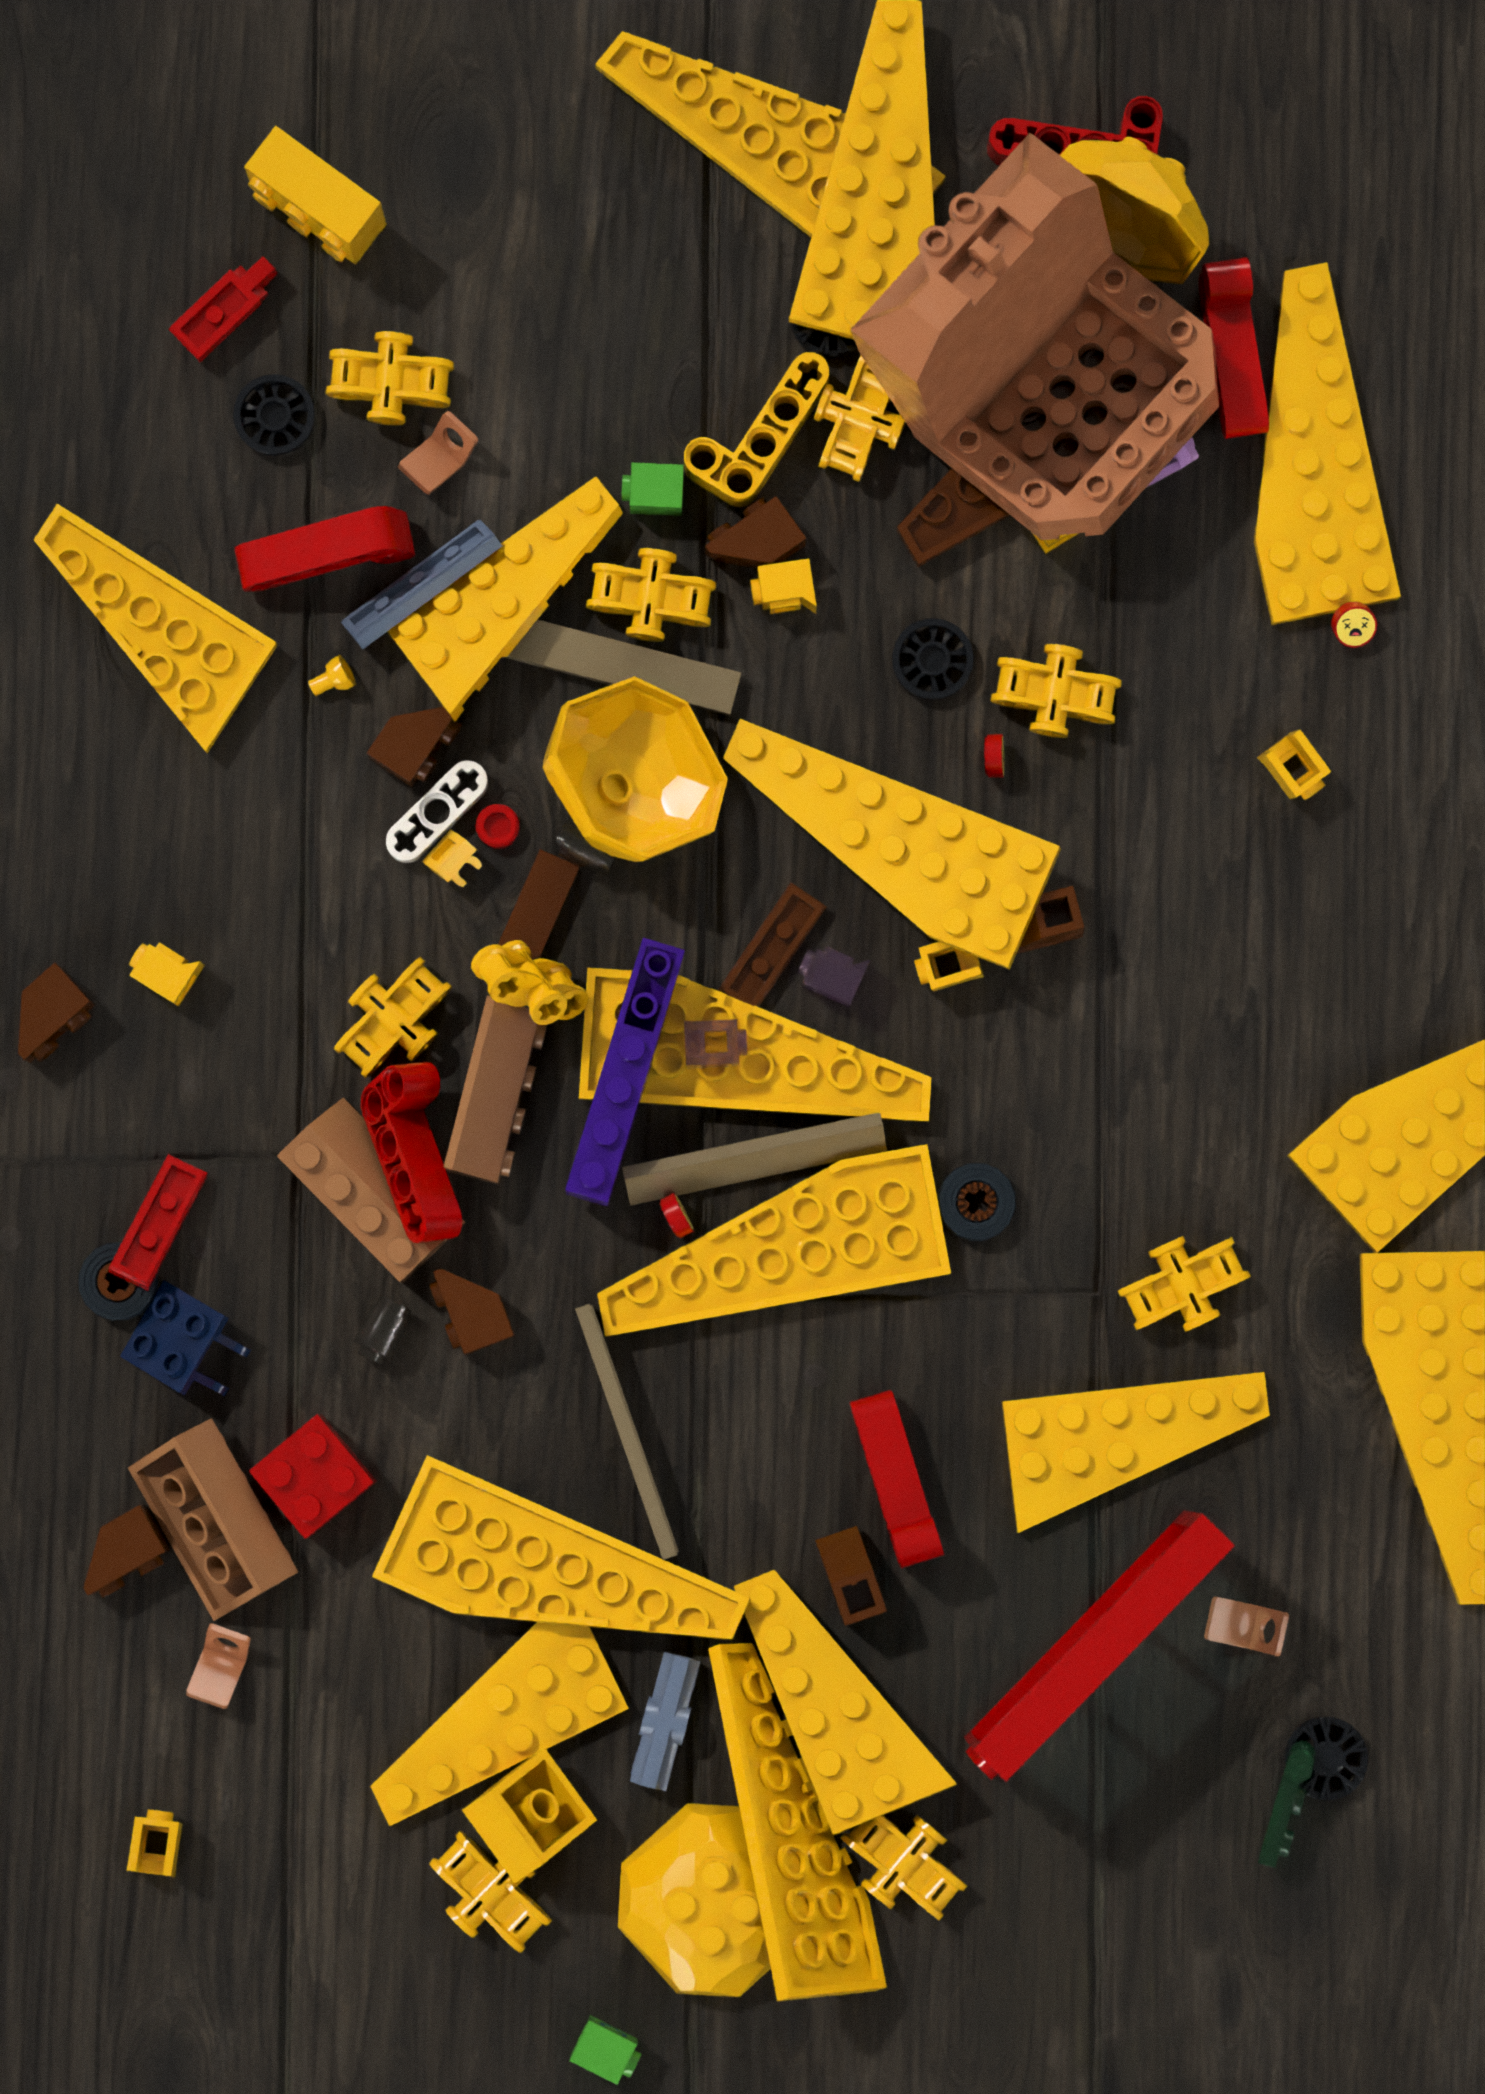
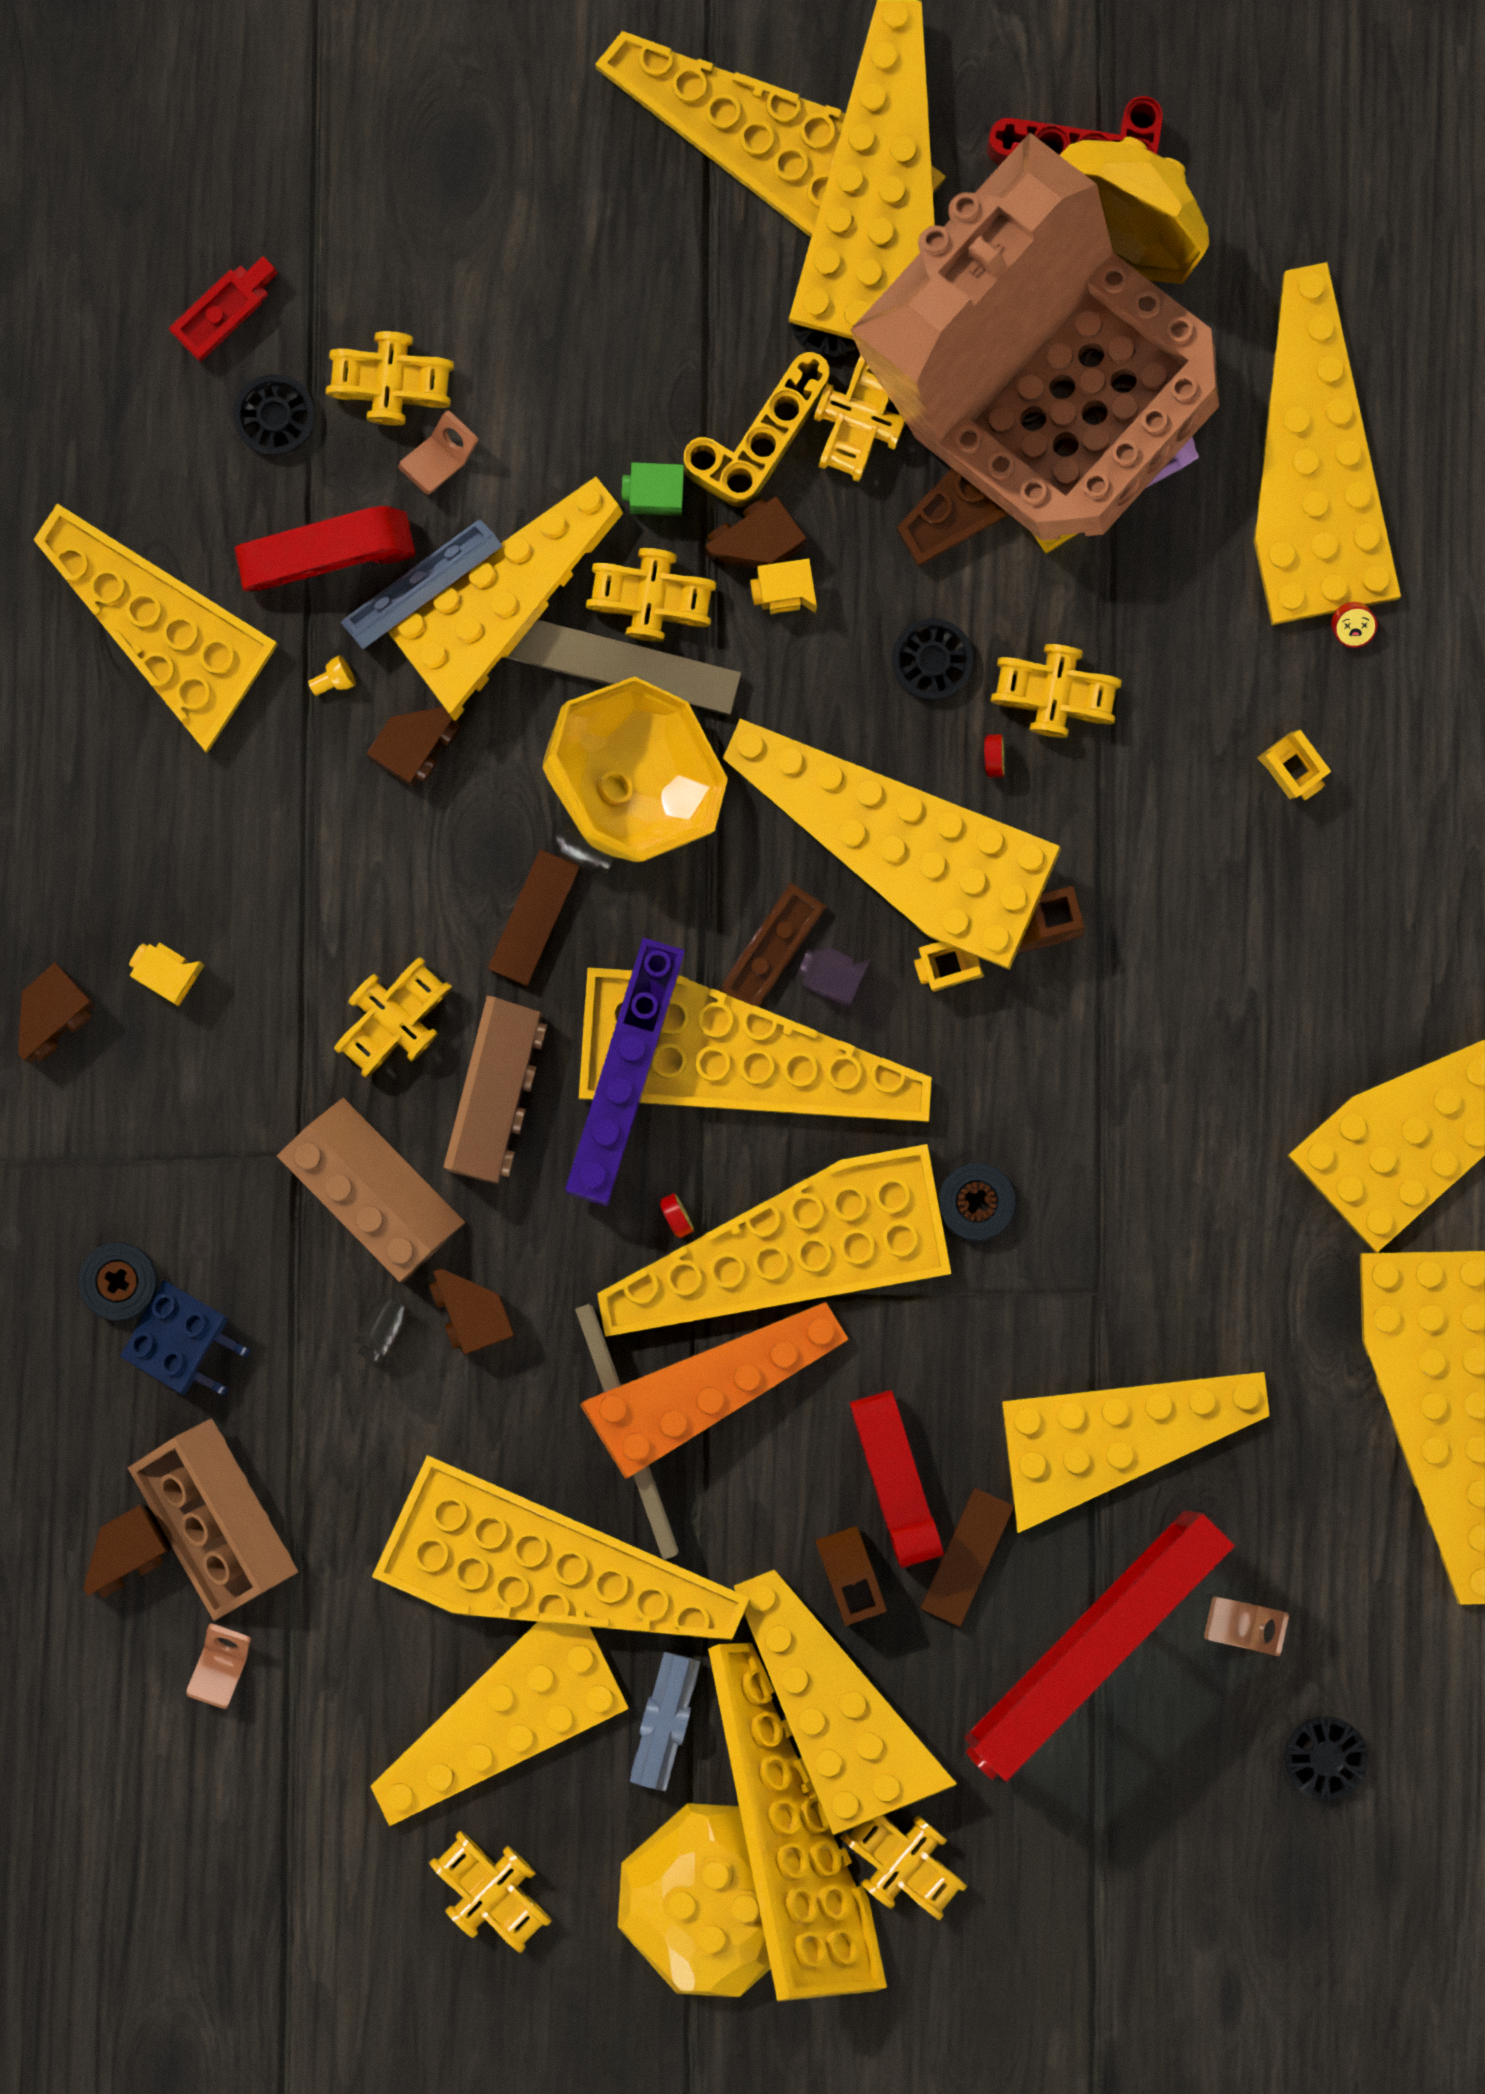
(154, 1863): yellow window -> none
(158, 1222): red tile -> none
(312, 1476): red brick -> none
(314, 196): yellow brick -> none
(408, 1152): red beam -> none
(450, 856): yellow tile -> none
(467, 796): white beam -> none
(497, 826): red tile -> none
(522, 981): yellow axle -> none
(529, 1815): yellow brick -> none
(605, 2051): bright green brick -> none
(682, 1400): none -> orange wing
(695, 1043): window -> none
(755, 1158): dark tan tile -> none
(967, 1557): none -> reddish brown tile
(1197, 1276): yellow axle -> none
(1226, 309): red beam -> none
(1288, 1801): clear green hinge -> none

